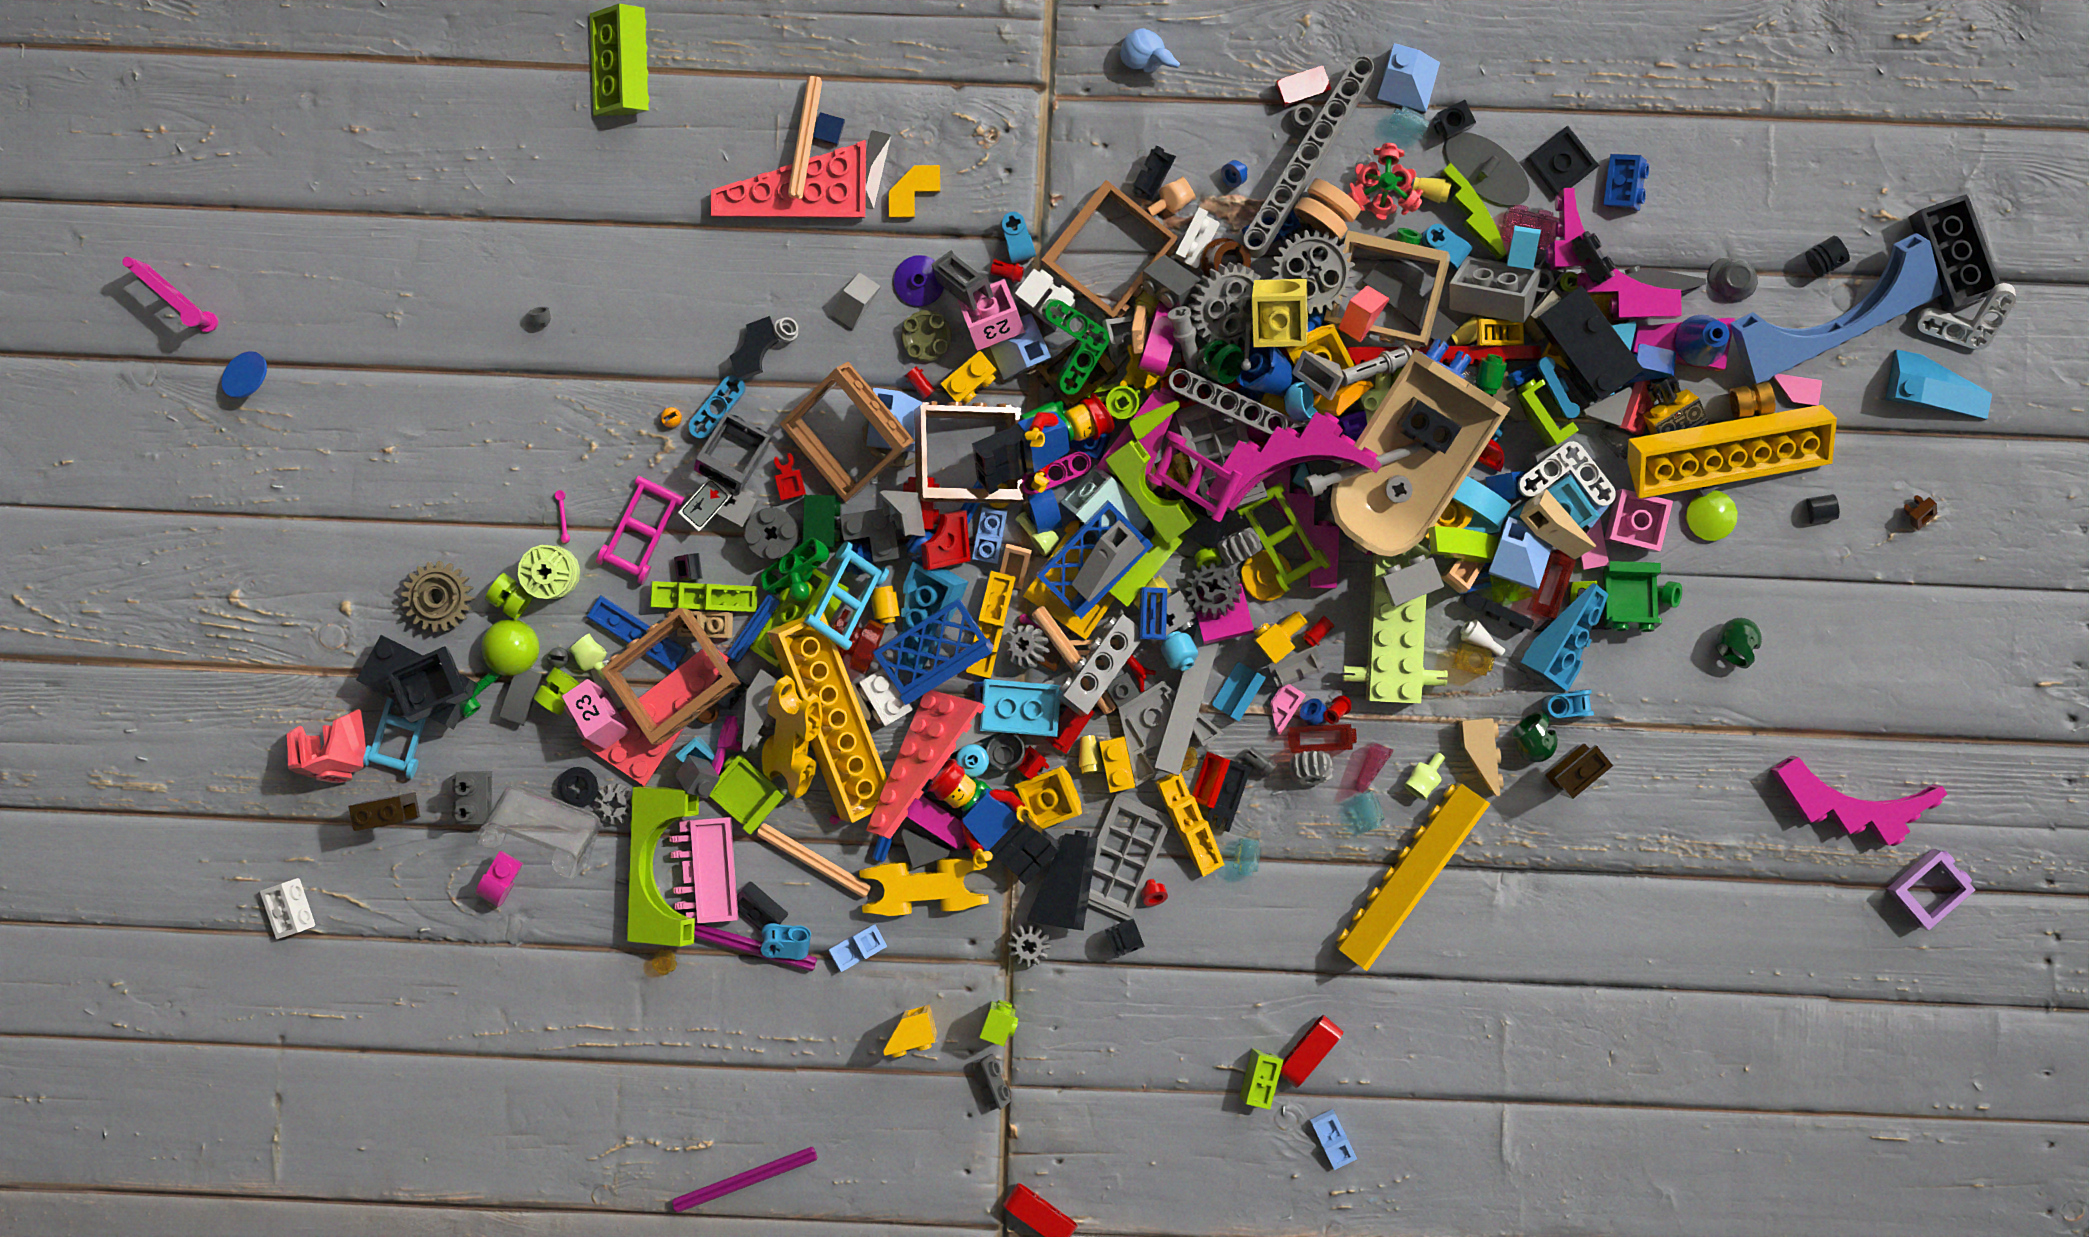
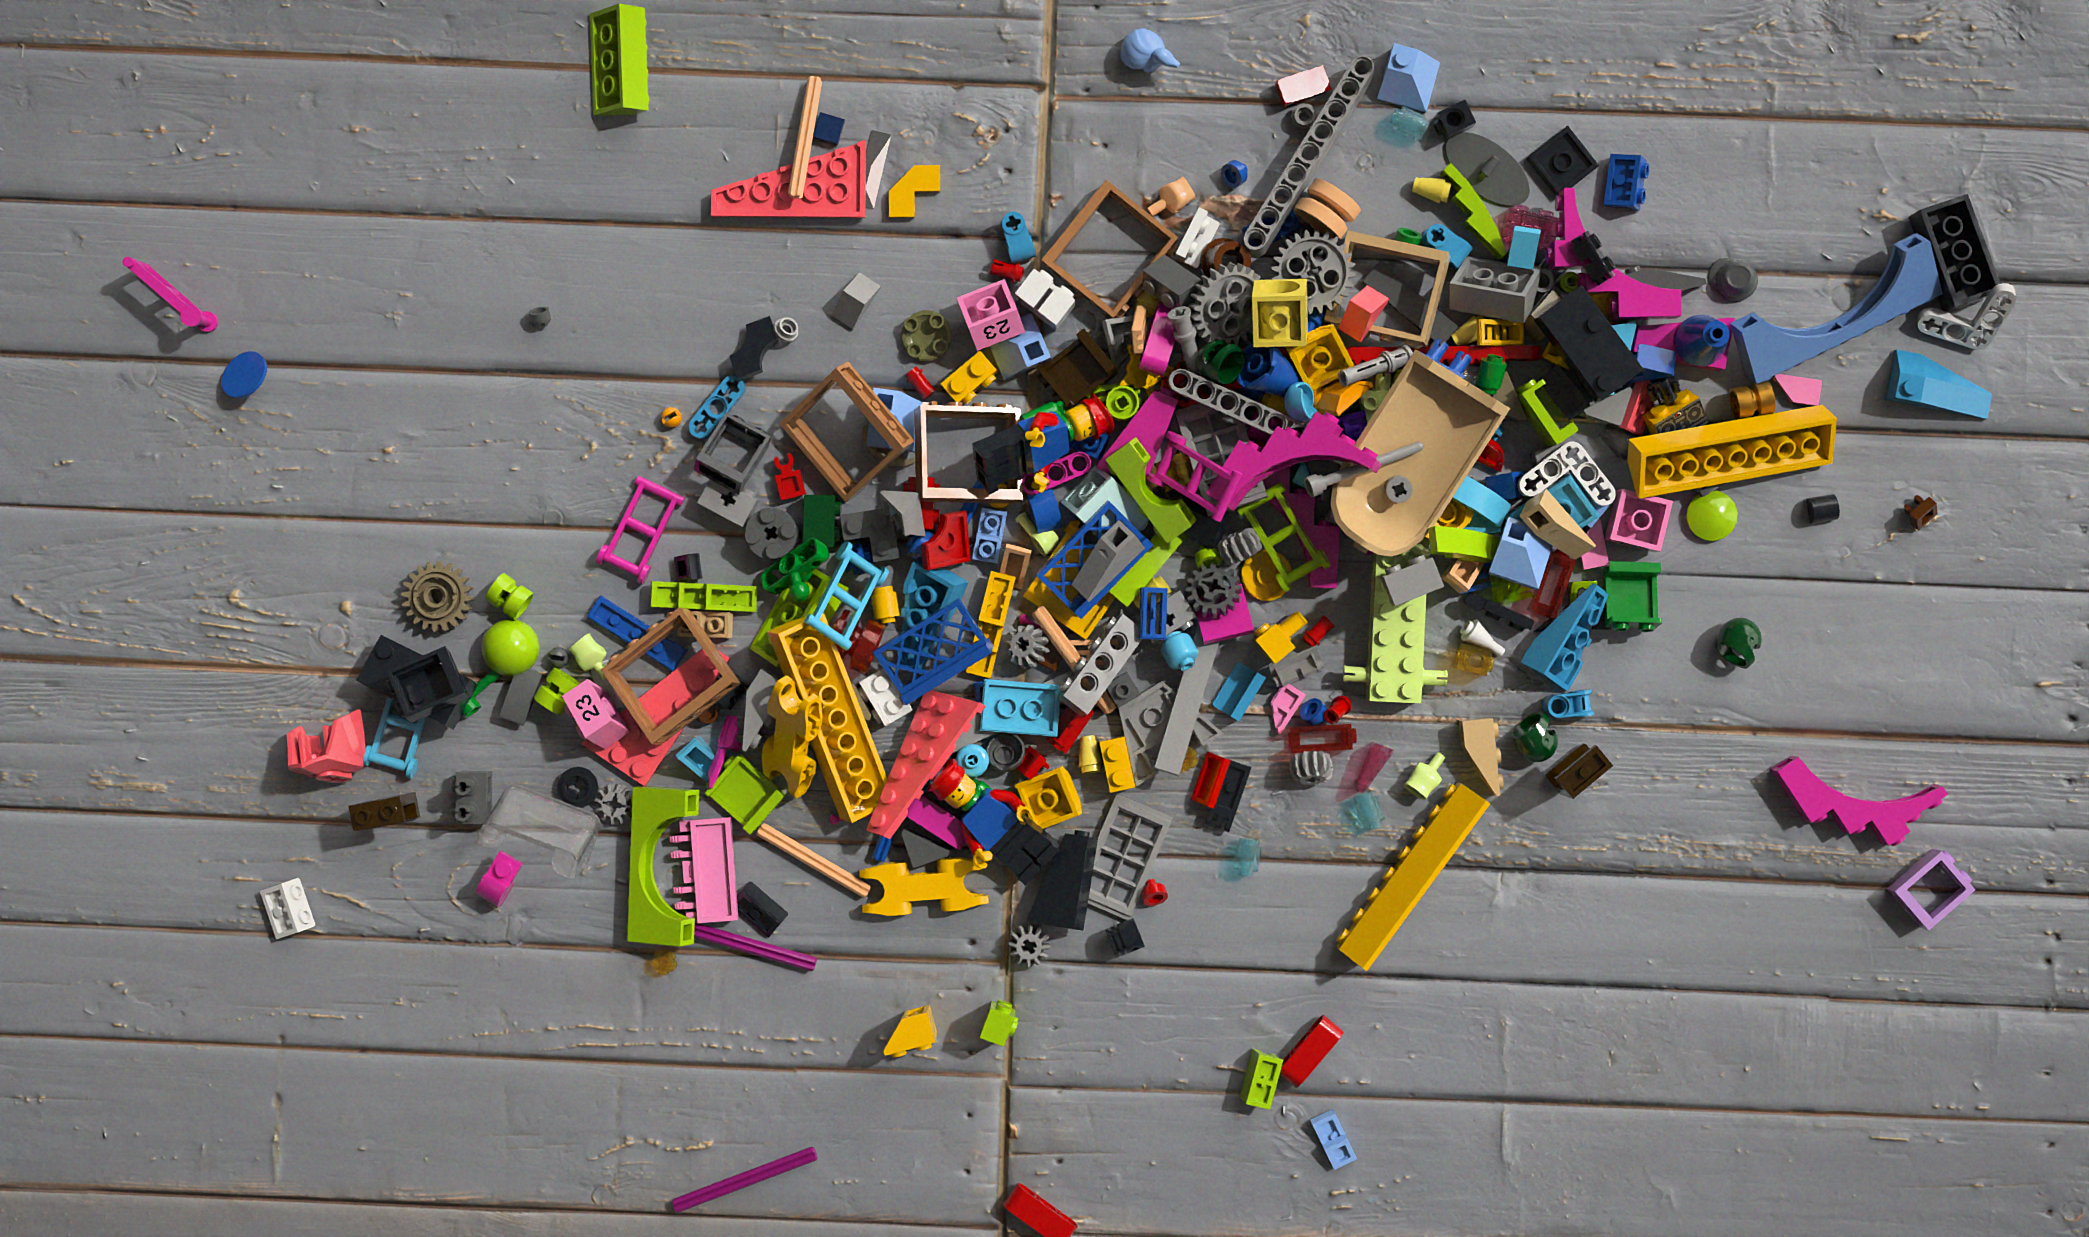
(555, 585): yellowish green wheel -> none
(560, 496): dark pink hinge -> none
(697, 776): dark grey brick -> none
(704, 504): sticker -> none
(753, 628): blue axle -> none
(788, 942): dark azure piece -> none
(857, 948): light blue slope -> none
(913, 293): dark purple dish -> none
(960, 279): dark grey window -> none
(996, 1093): dark grey hinge -> none
(1085, 344): green beam -> none
(1139, 671): red bar -> none
(1147, 422): lime slope -> none
(1148, 183): black hinge -> none
(1189, 824): yellow slope -> none
(1246, 365): light grey hinge -> none
(1259, 761): dark grey pin -> none
(1319, 373): light grey slope -> none
(1399, 181): coral plant -> none
(1431, 421): black brick -> none
(1523, 375): blue axle -> none
(1557, 388): dark azure plate -> none
(1670, 594): green tile -> none
(1827, 256): black piece -> none

